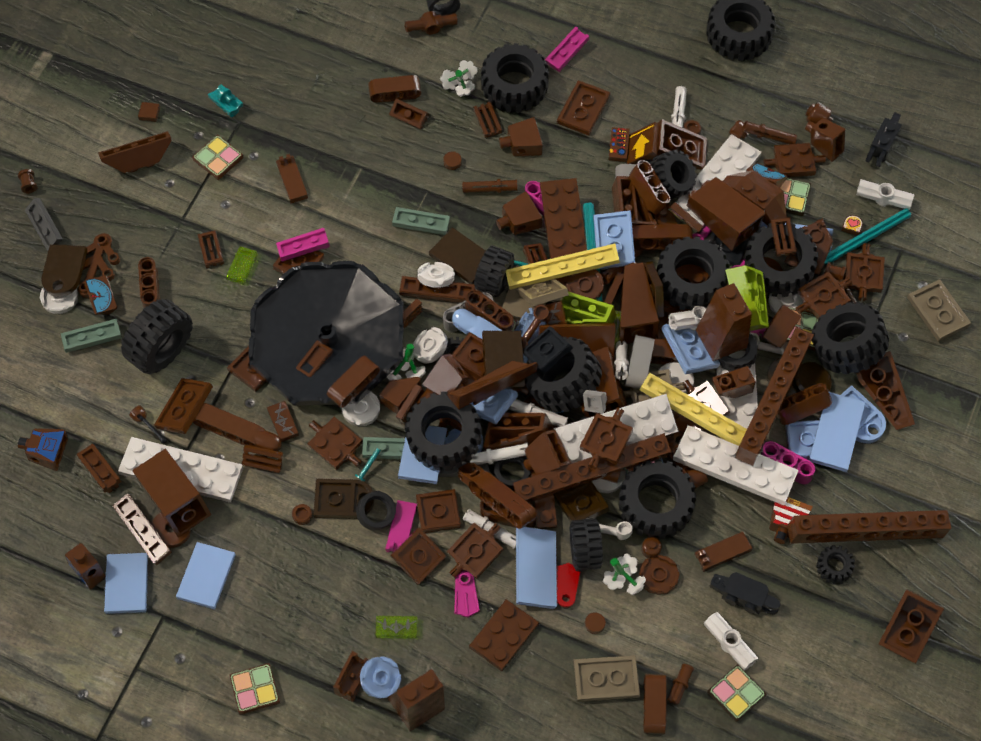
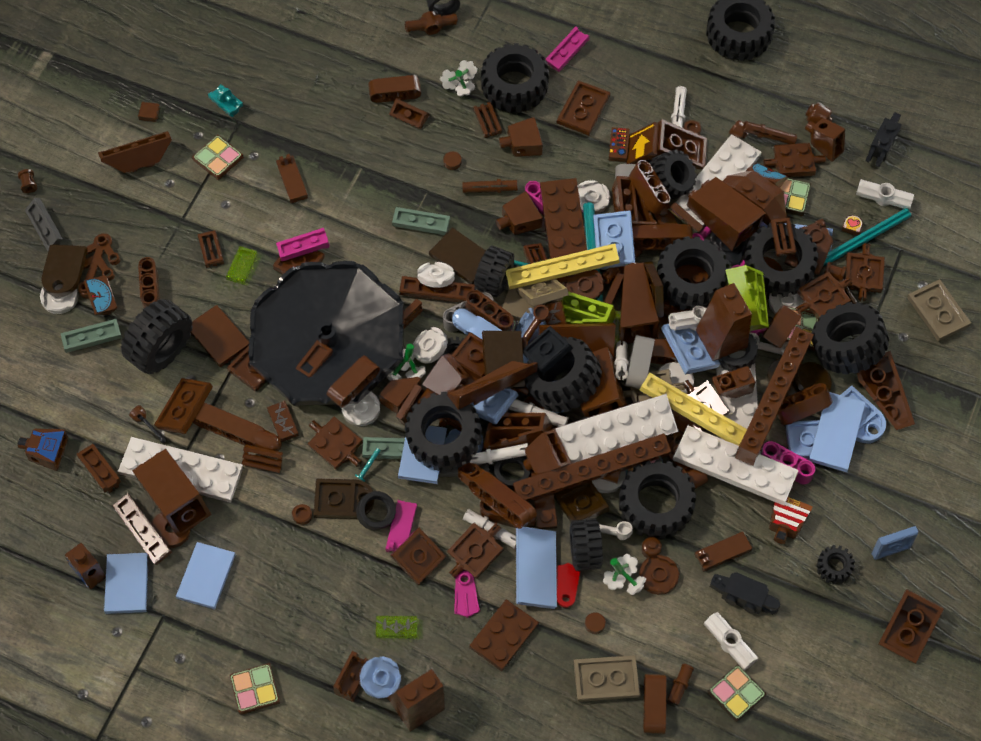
(218, 336): none -> reddish brown tile
(438, 511): reddish brown tile -> none
(595, 193): none -> white tile
(595, 401): light grey tile -> none
(606, 438): reddish brown plate -> none
(868, 526): reddish brown brick -> none
(894, 543): none -> medium blue tile

